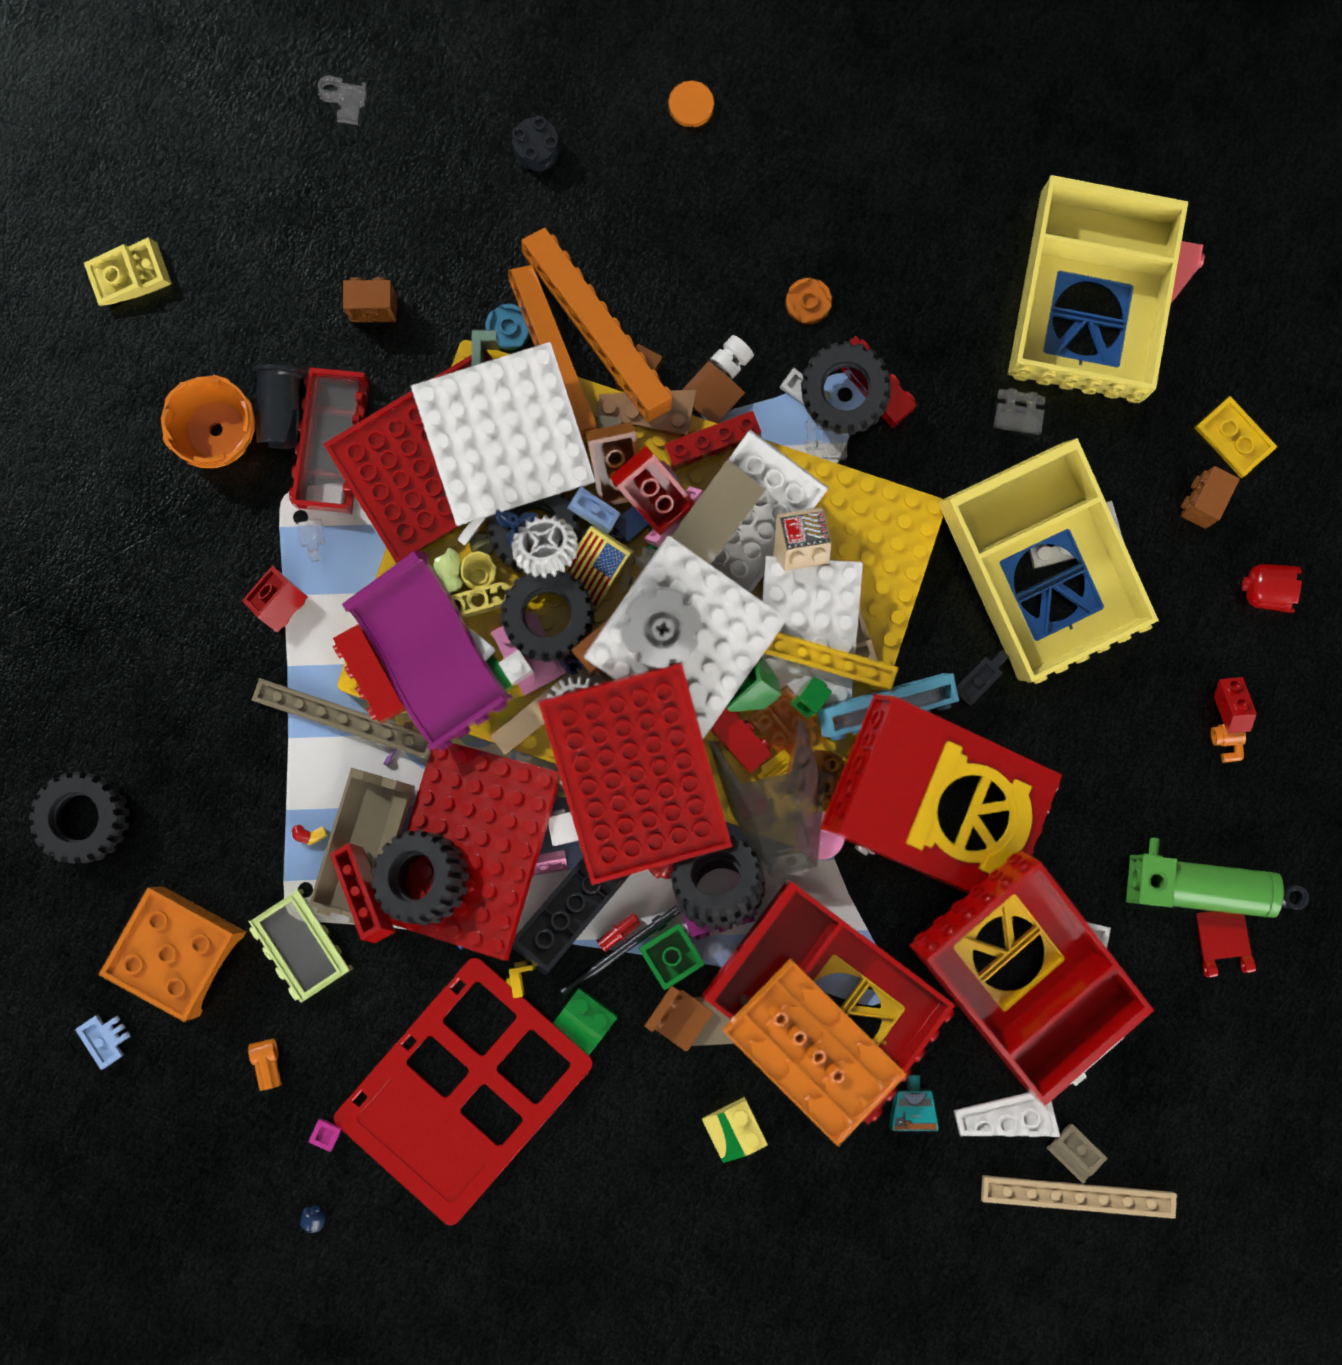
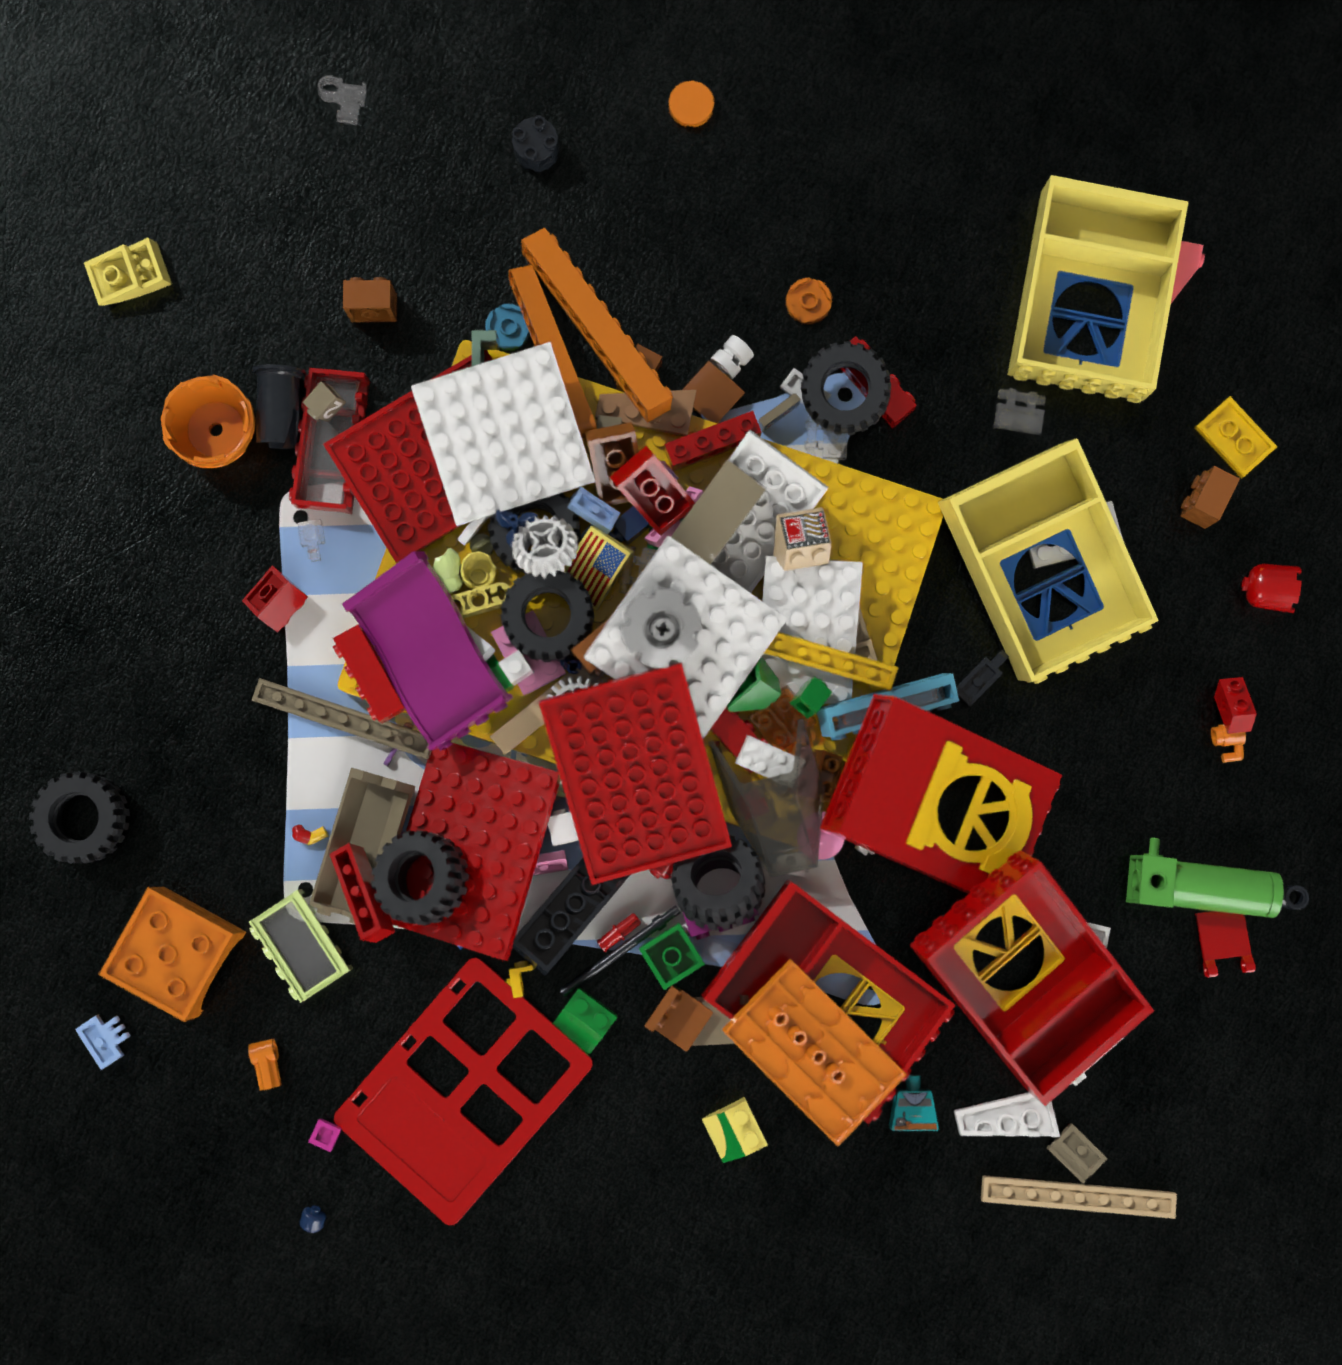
(324, 402): none -> dark tan brick
(764, 758): none -> white piece
(779, 412): none -> dark tan tile

